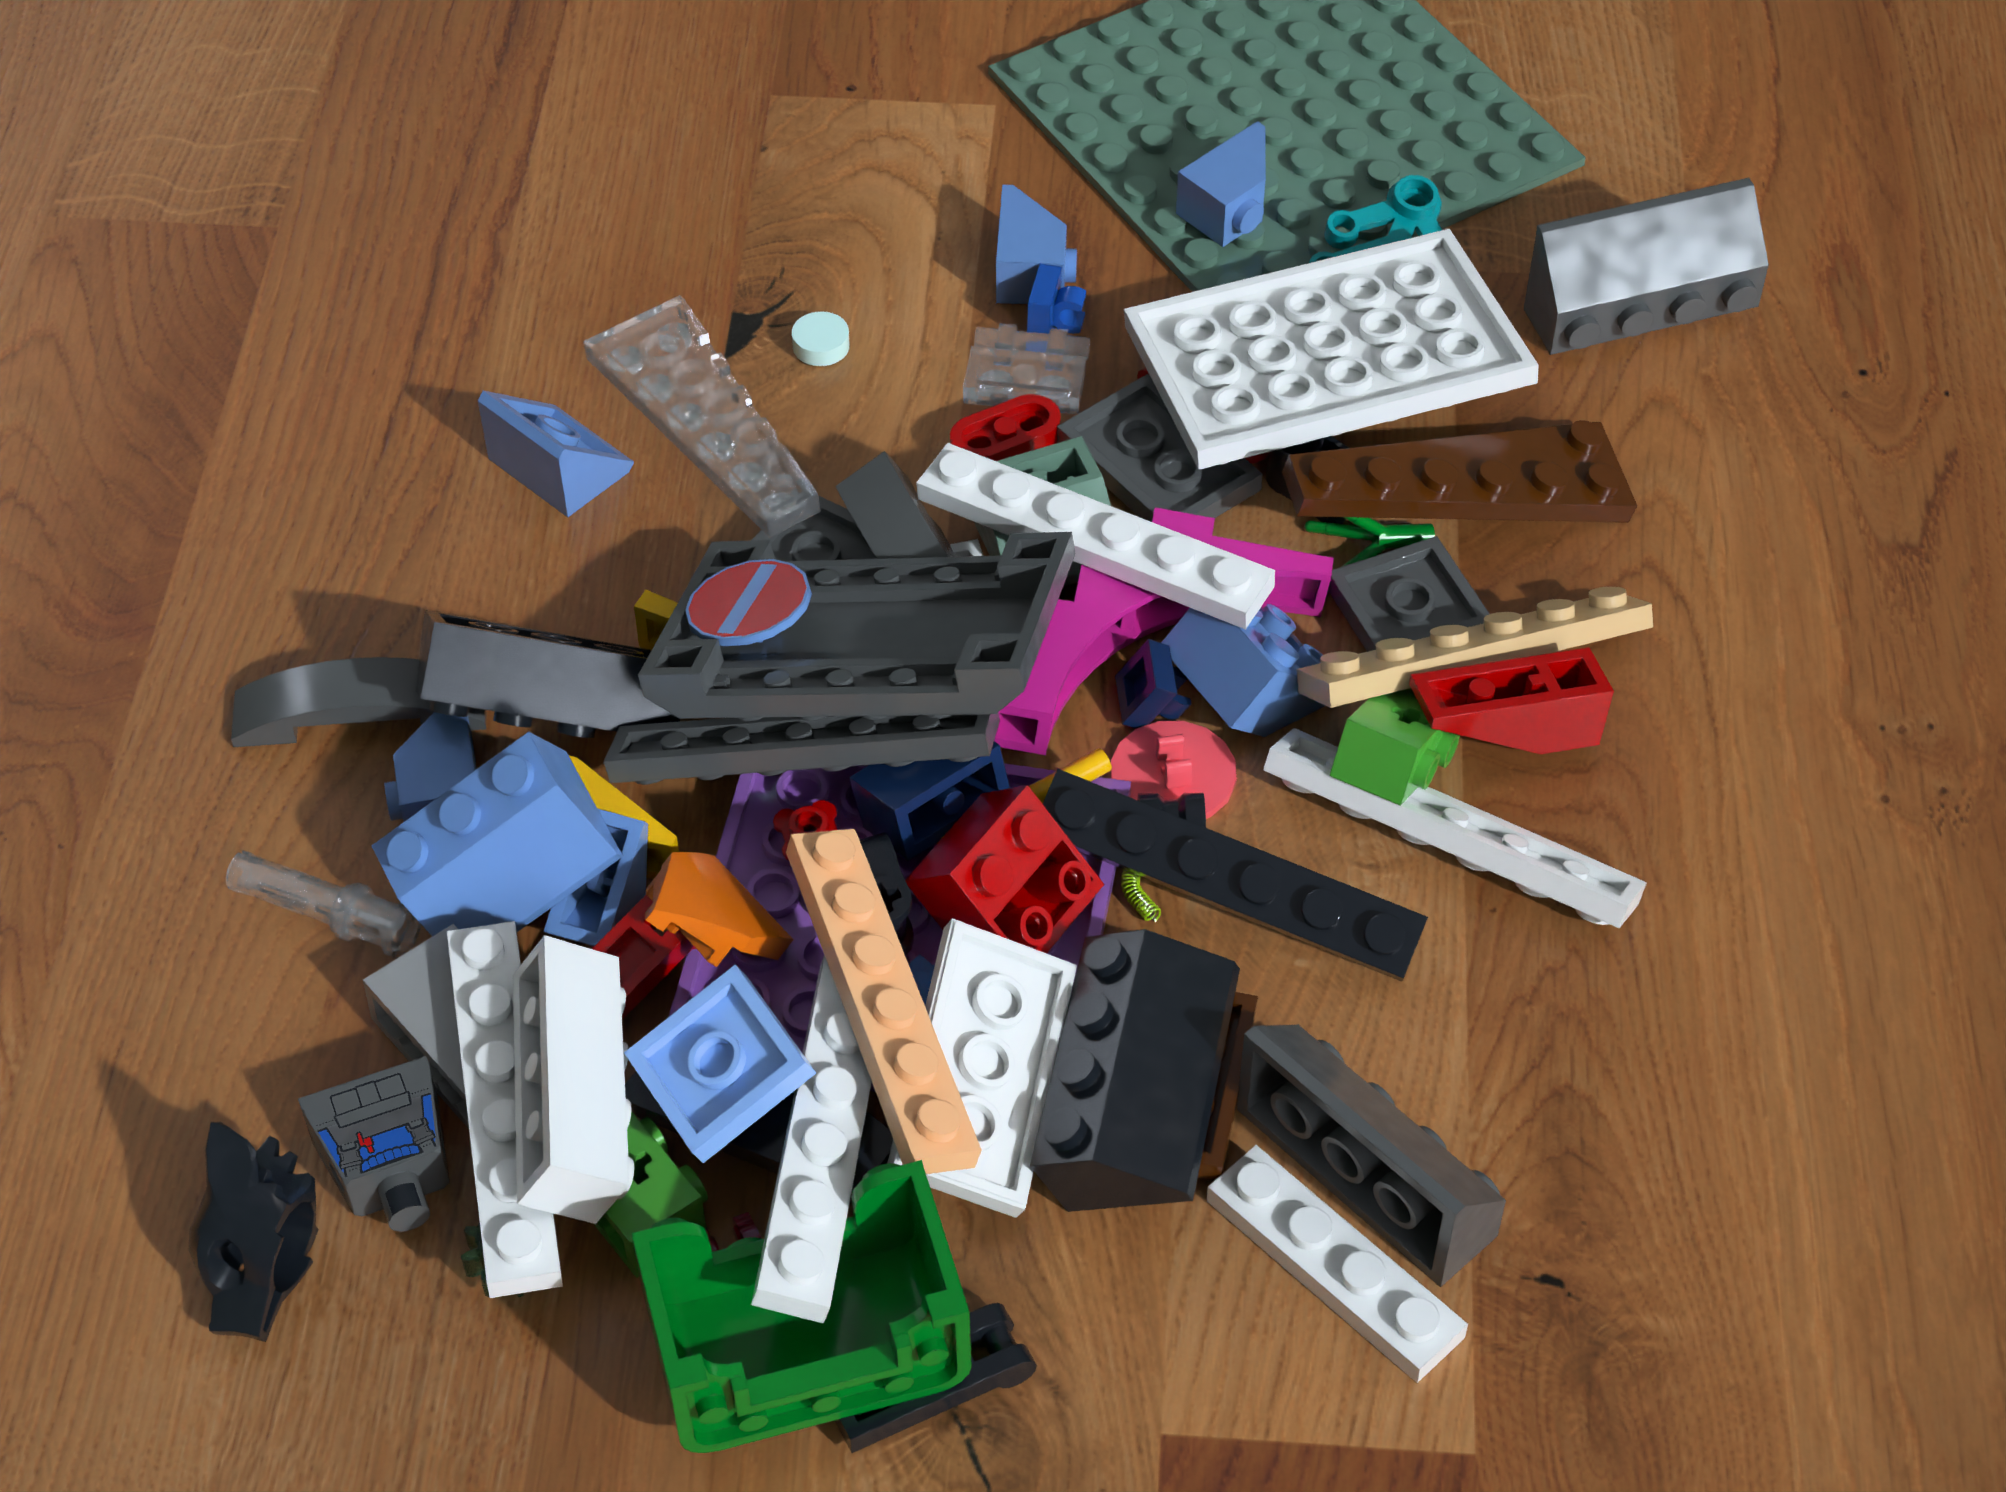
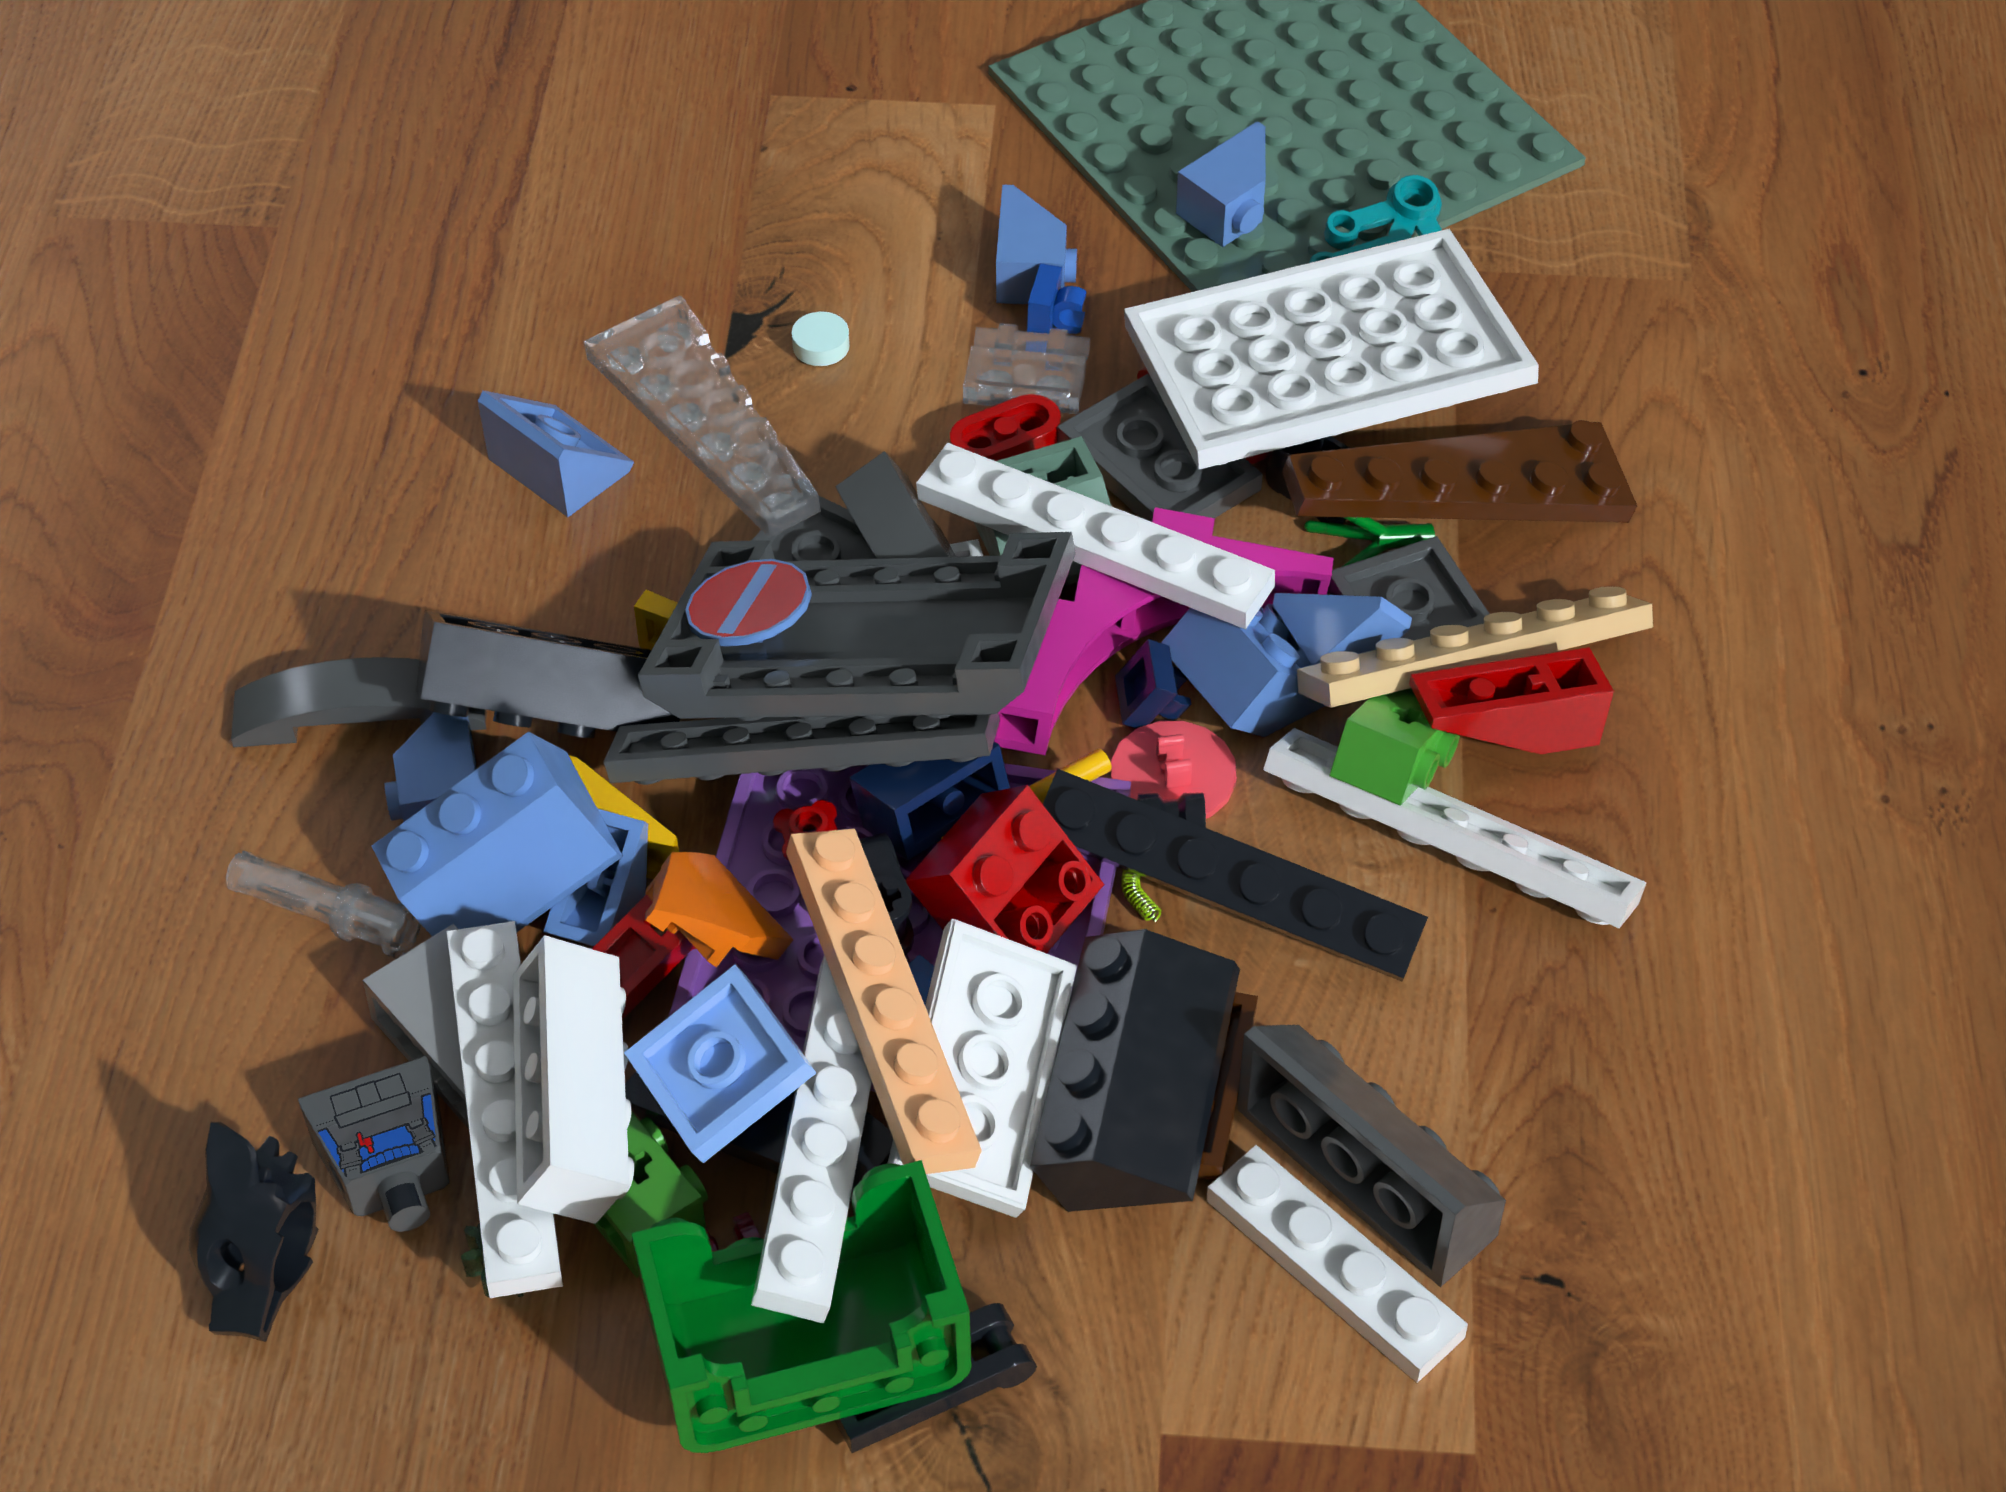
(1339, 622): none -> medium blue slope
(1646, 266): slope -> none

